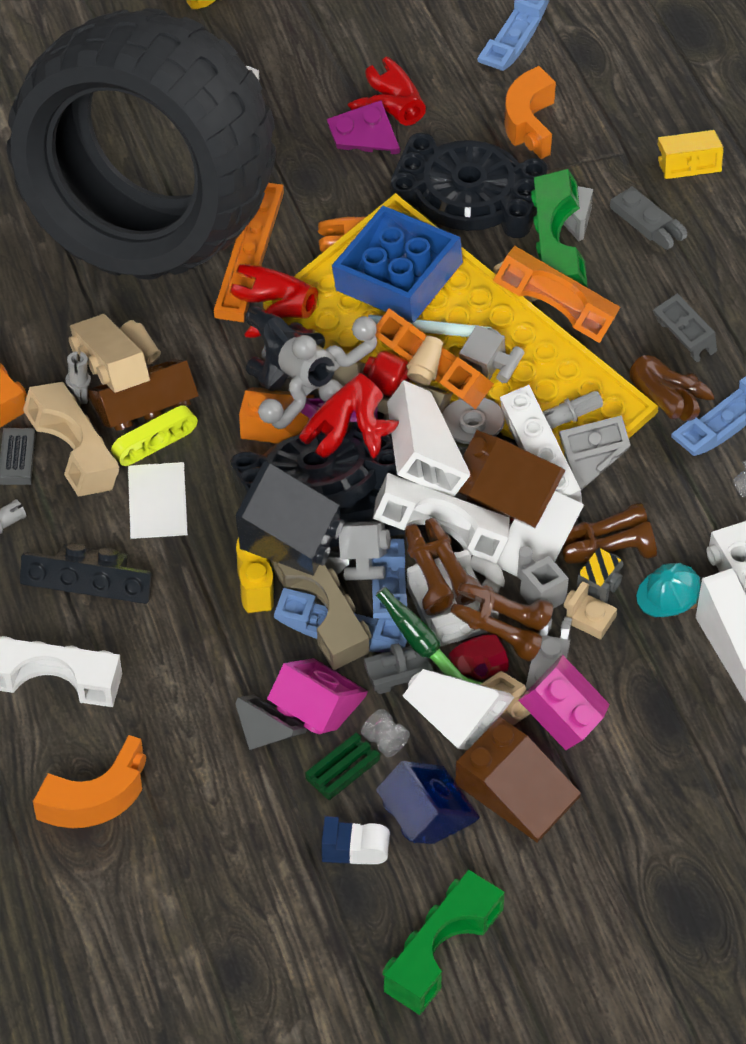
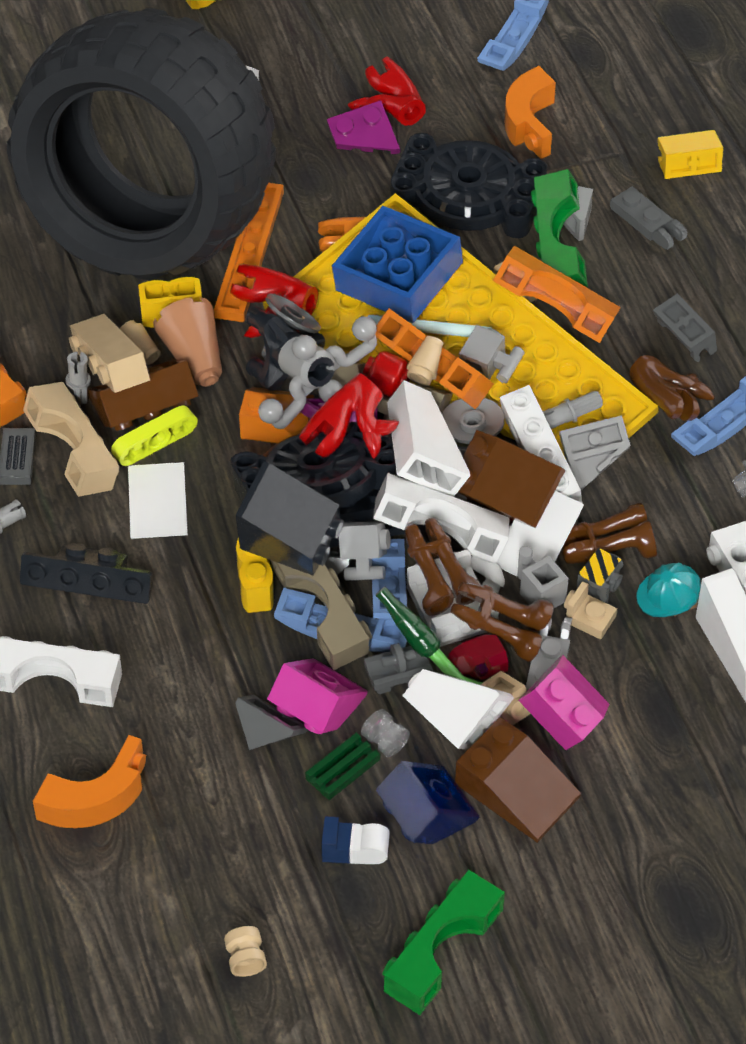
(159, 294): none -> yellow brick
(191, 335): none -> nougat cone
(245, 951): none -> tan wheel
(292, 314): none -> dark grey dish

